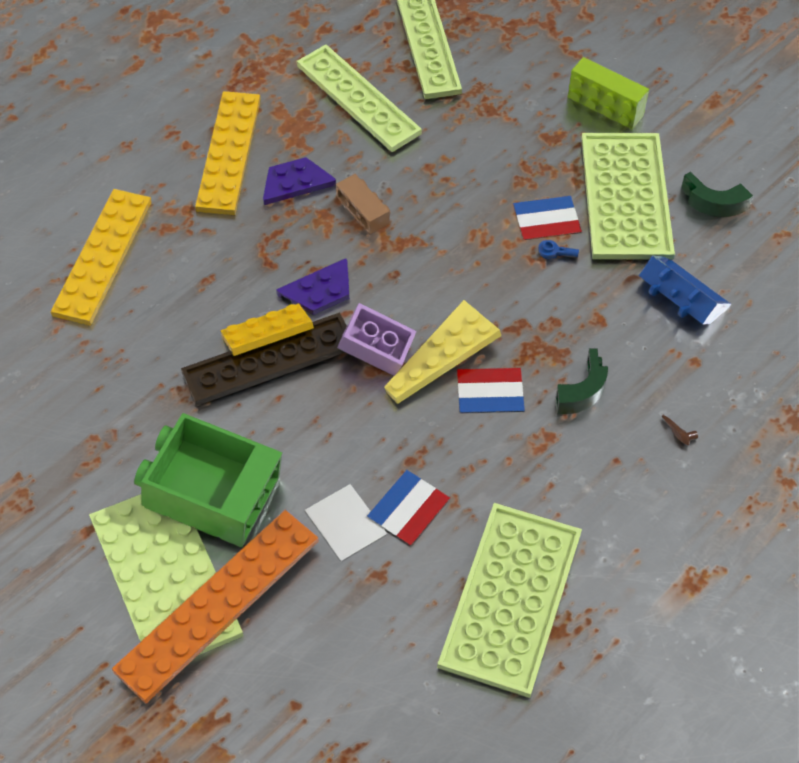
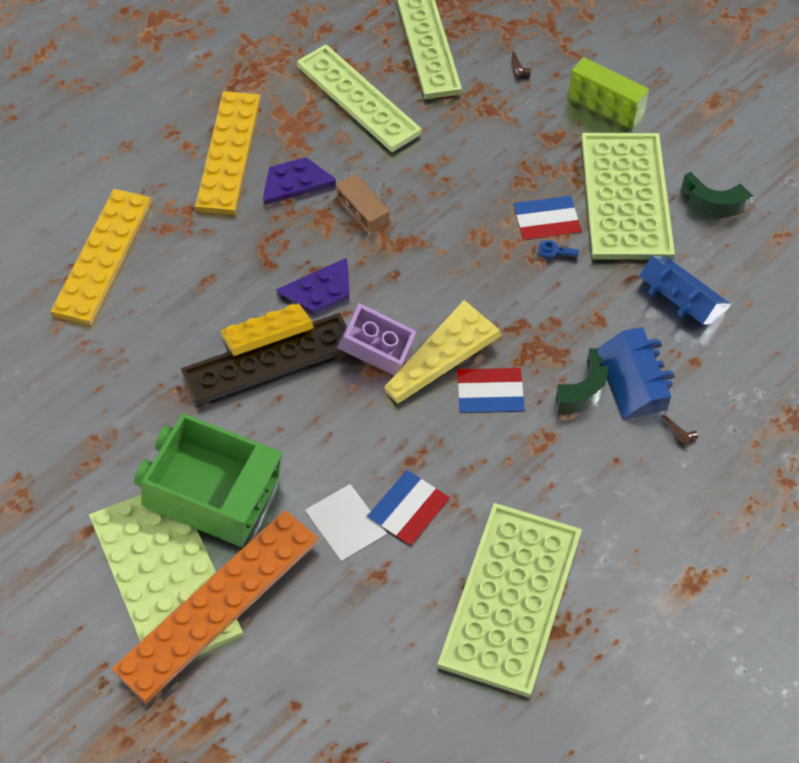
(519, 70): none -> reddish brown bar
(636, 373): none -> blue piece

